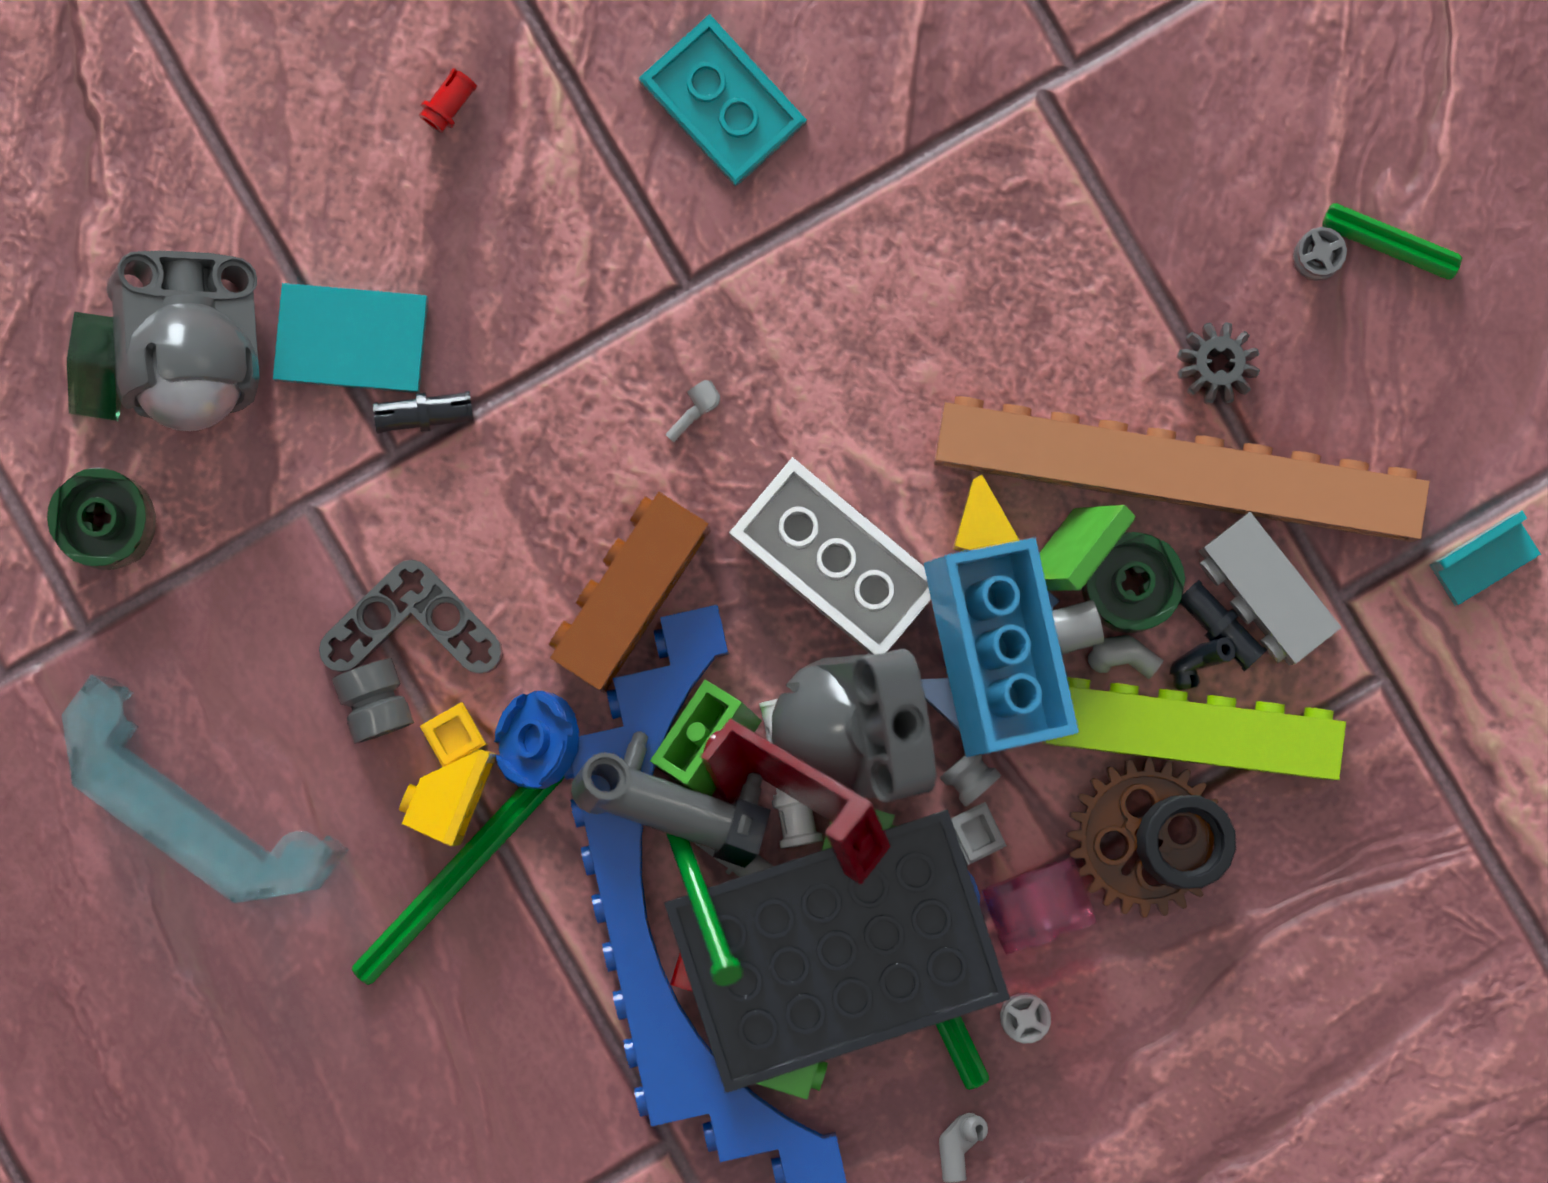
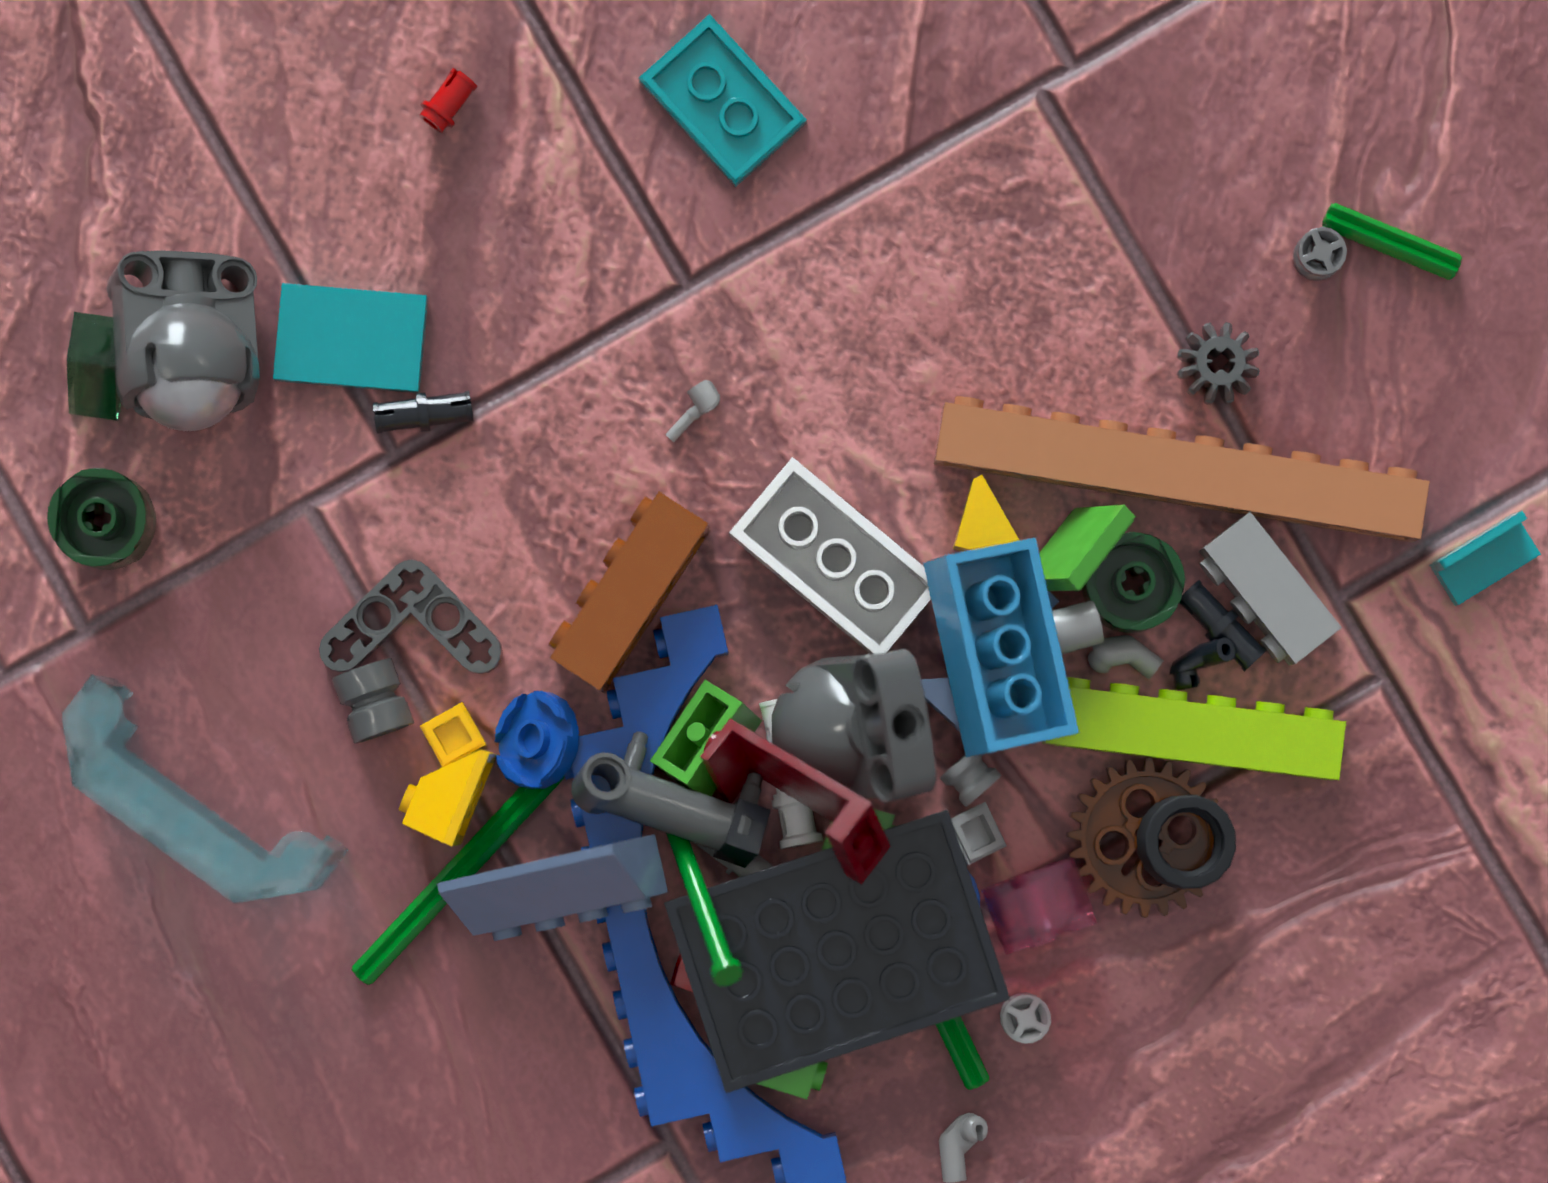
(558, 887): none -> sand blue slope

